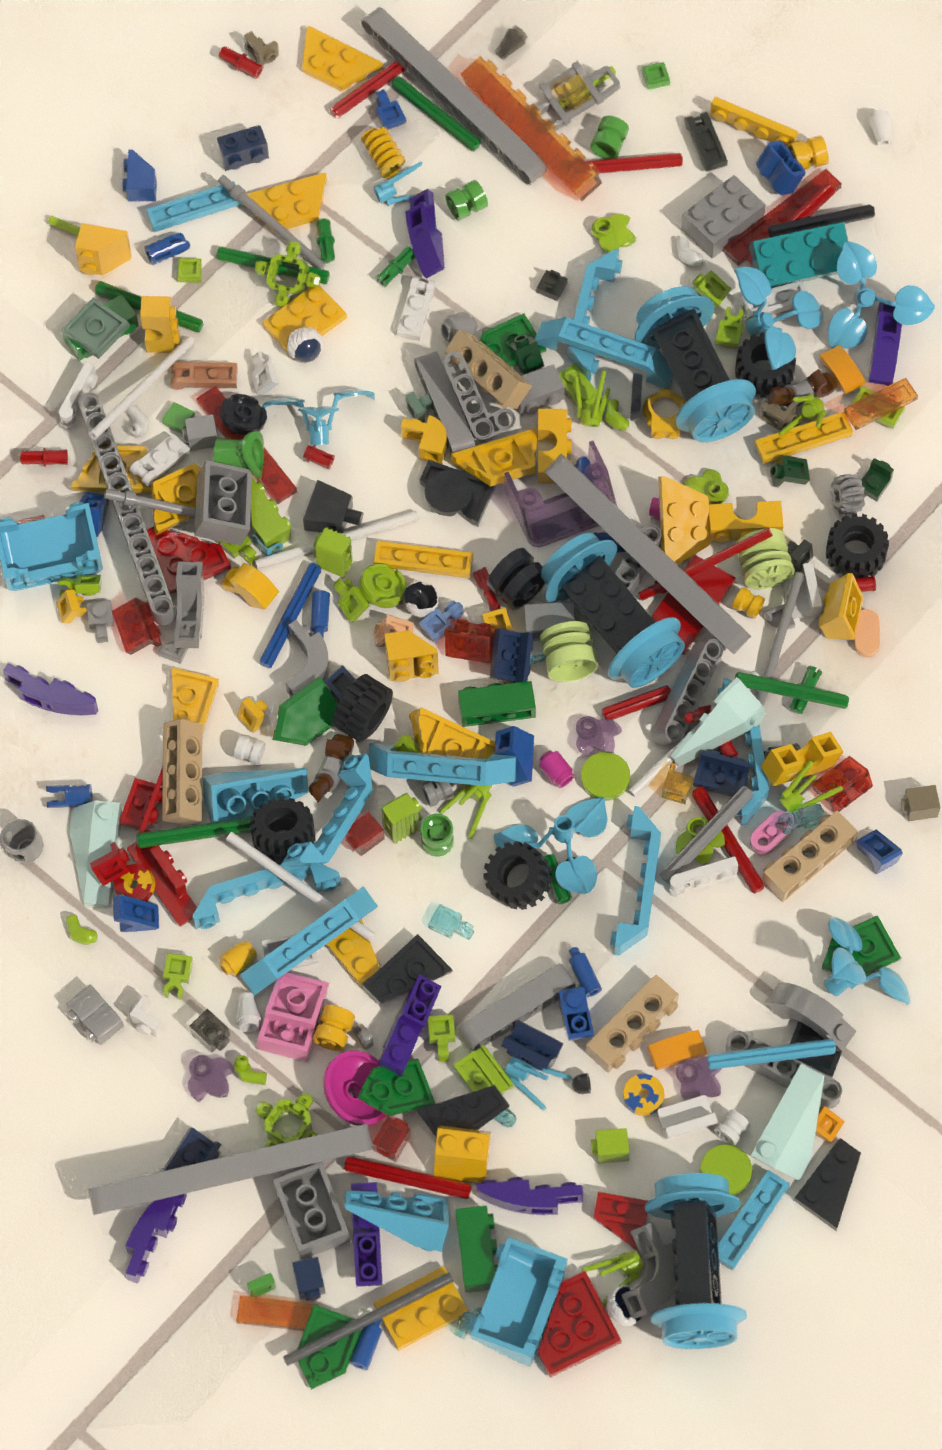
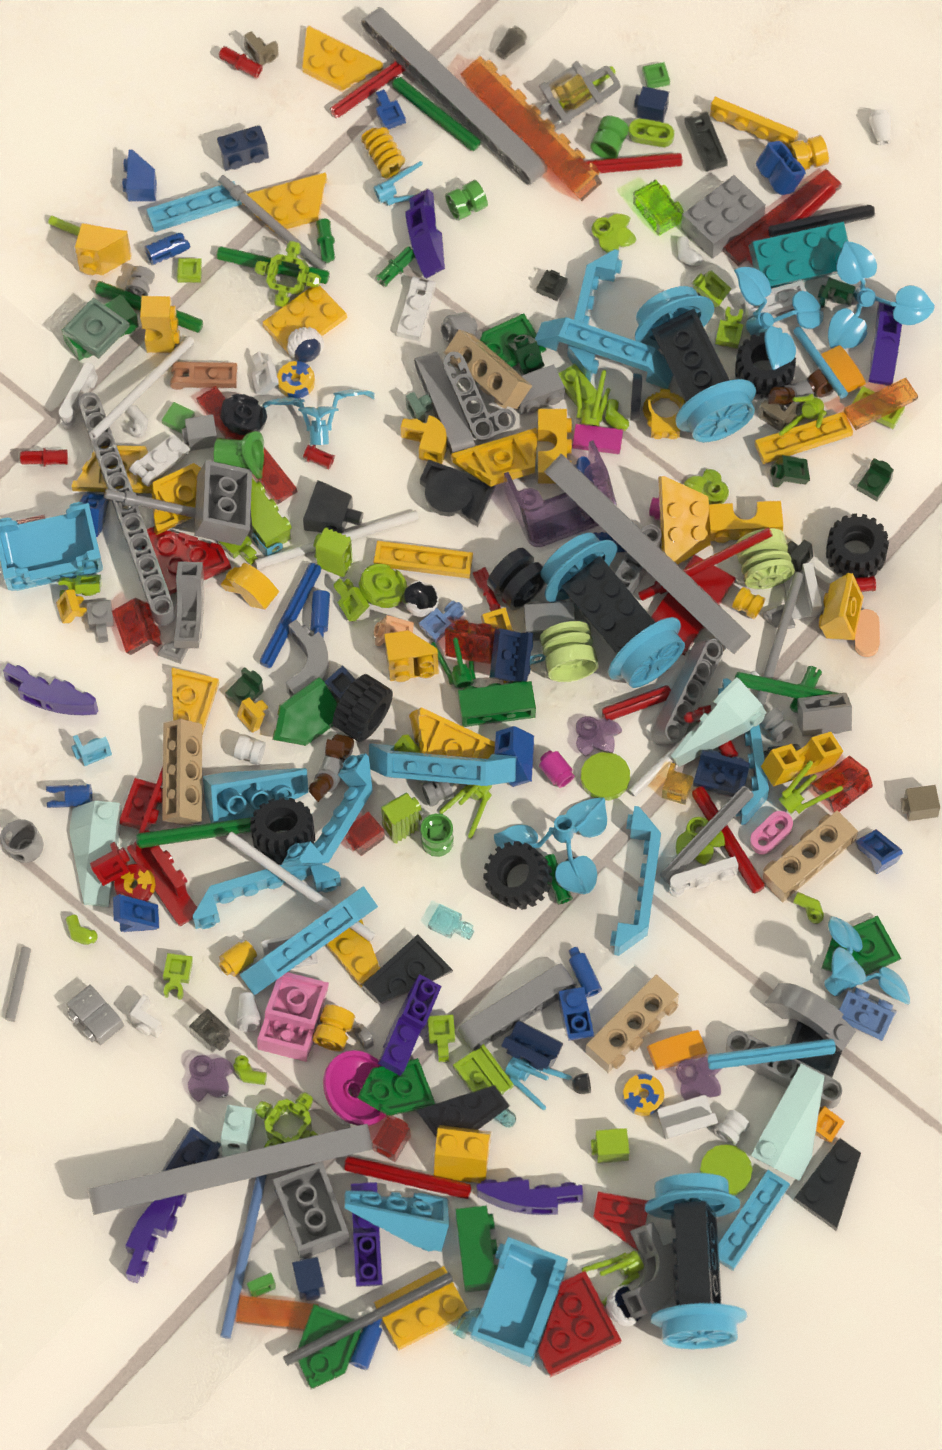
(18, 984): none -> light grey bar
(91, 752): none -> medium azure bracket
(140, 280): none -> light grey wheel
(237, 1129): none -> light aqua torso
(243, 1257): none -> medium blue piece
(247, 686): none -> dark green bracket
(296, 370): none -> yellow piece
(461, 674): none -> green plant
(606, 439): none -> dark pink tile
(651, 132): none -> lime plate
(652, 104): none -> dark blue brick
(658, 207): none -> clear neon green brick
(777, 725): none -> light grey wheel
(803, 817): clear light blue plate -> none
(812, 906): none -> lime arm
(820, 362): none -> medium azure bar
(824, 714): none -> light grey brick
(836, 290): none -> dark green bracket
(848, 494): light grey gear -> none
(867, 1014): none -> medium blue bracket

